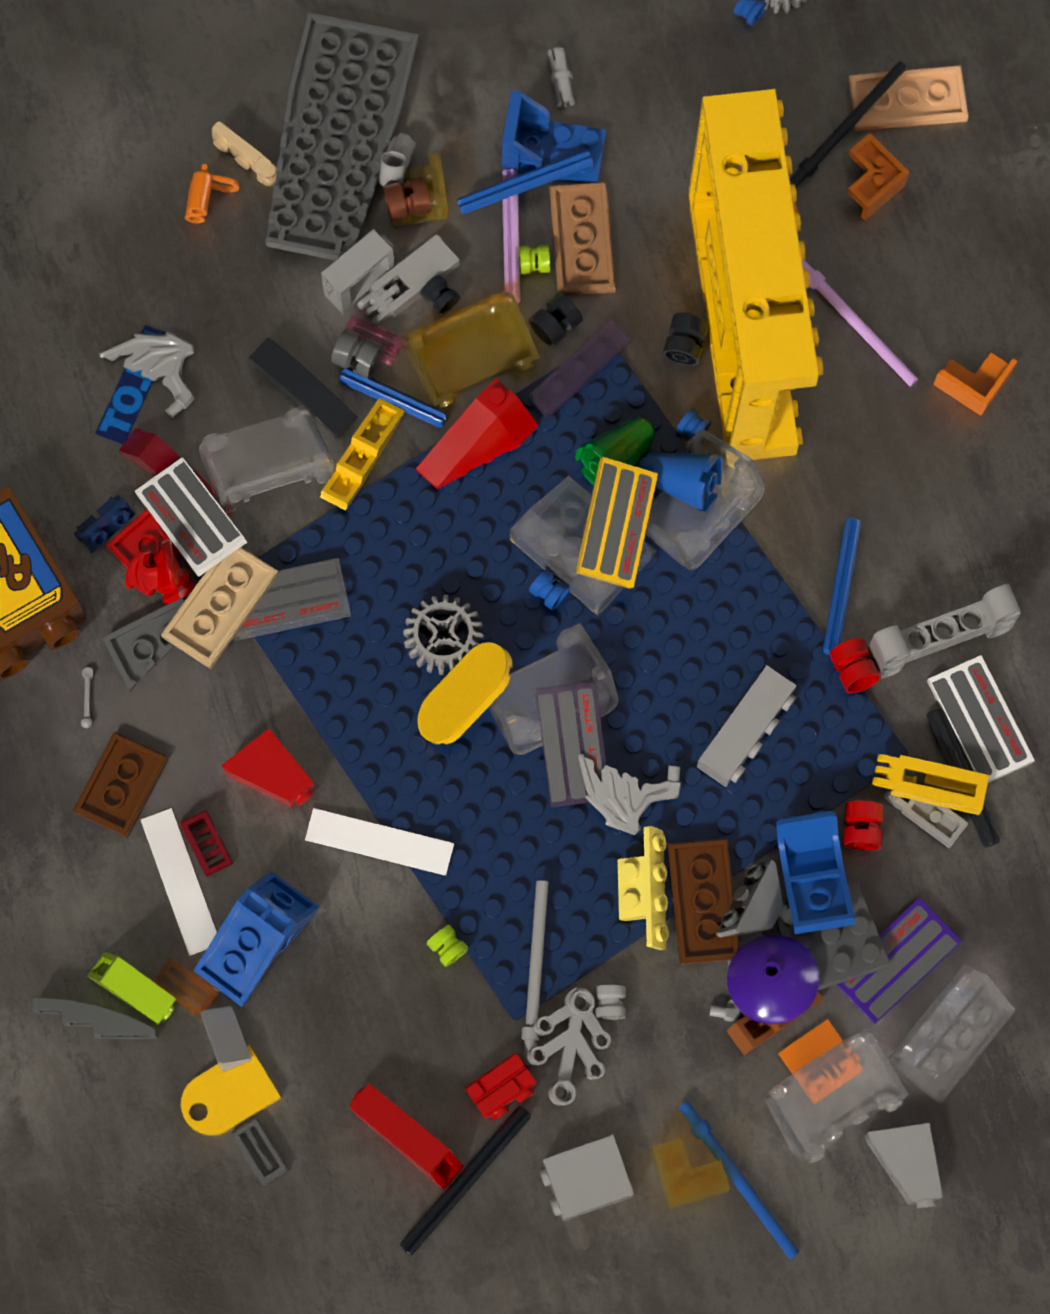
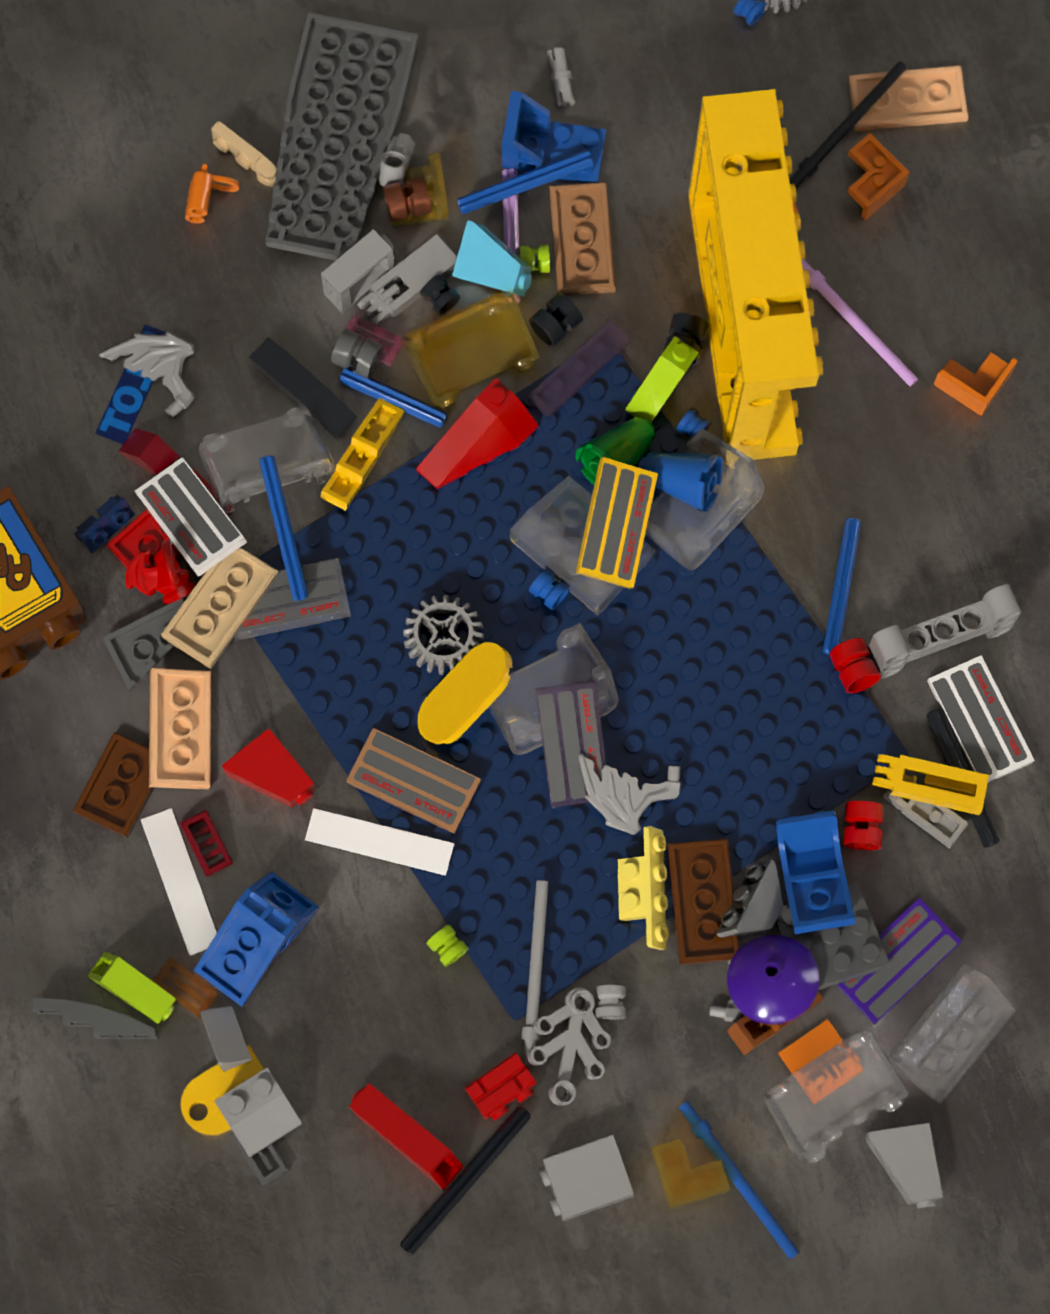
(87, 674): light grey hinge -> none
(180, 729): none -> light nougat tile
(258, 1112): none -> light grey slope
(283, 527): none -> blue axle
(413, 780): none -> dark grey tile
(490, 262): none -> medium azure slope
(662, 380): none -> lime slope
(746, 727): light grey brick -> none

